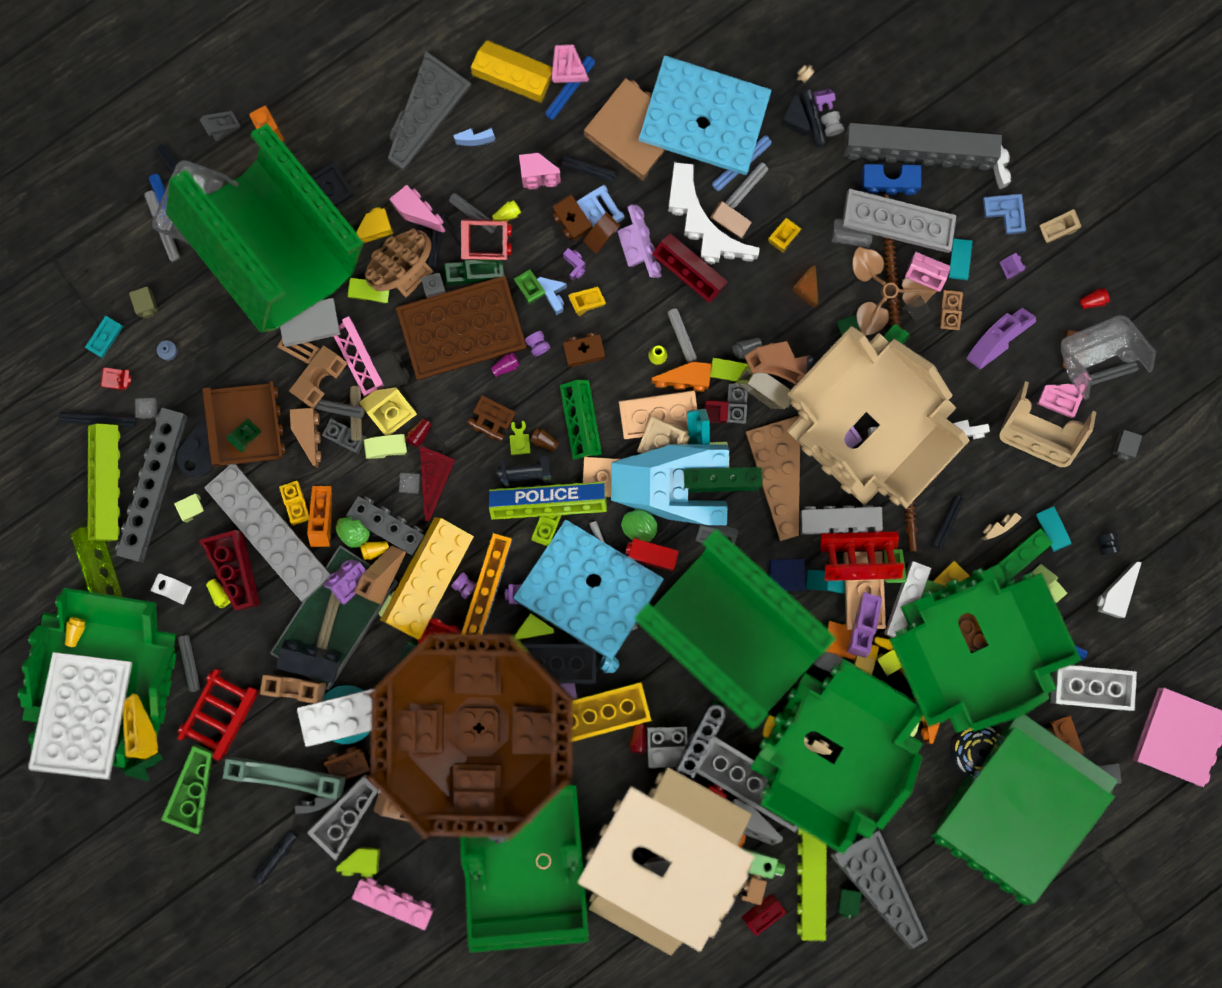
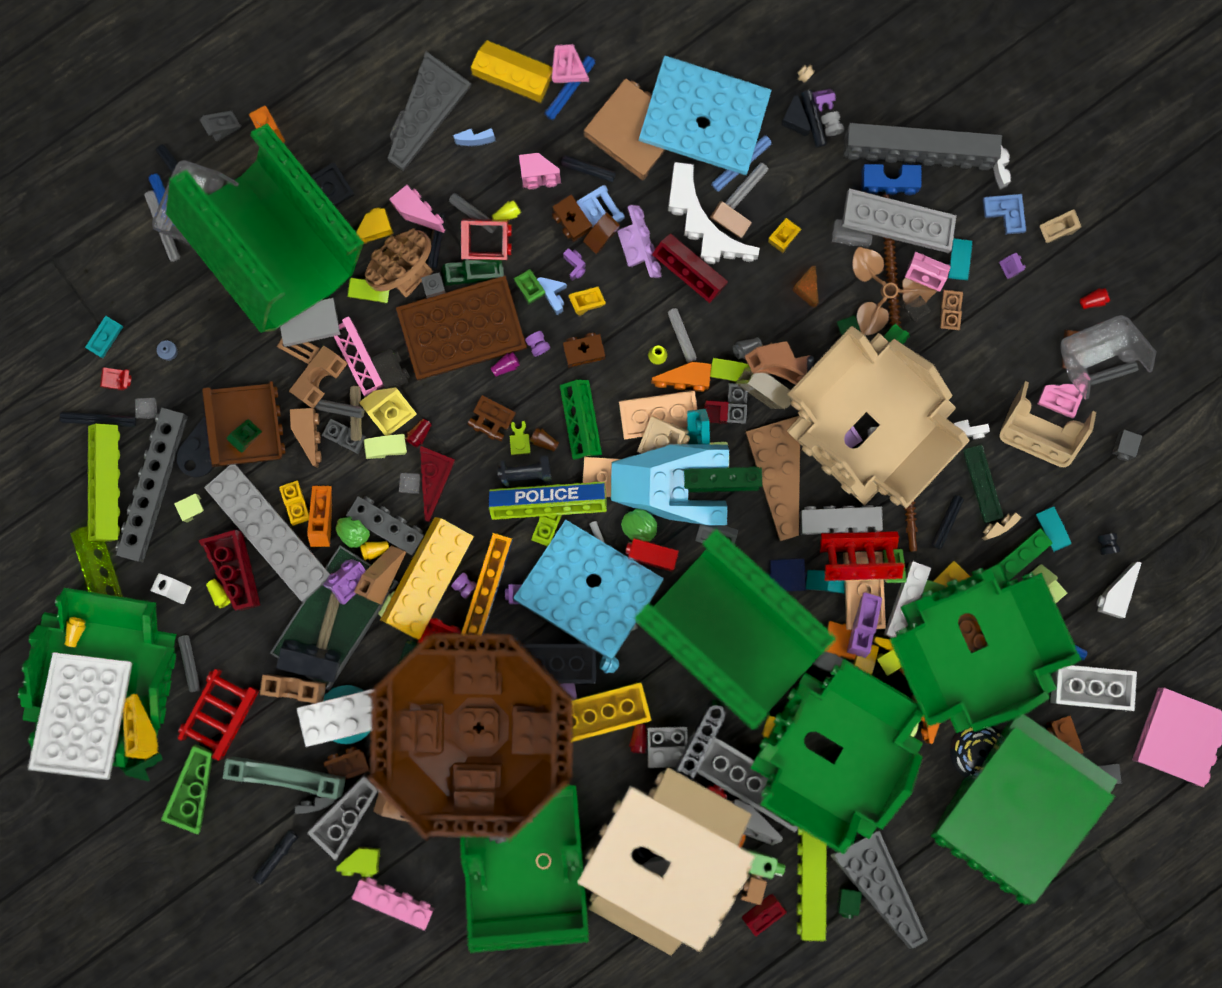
(144, 302): olive brick -> none
(533, 627): lime slope -> none
(817, 746): tan slope -> none
(983, 483): none -> clear green tile
(996, 339): medium lavender slope -> none

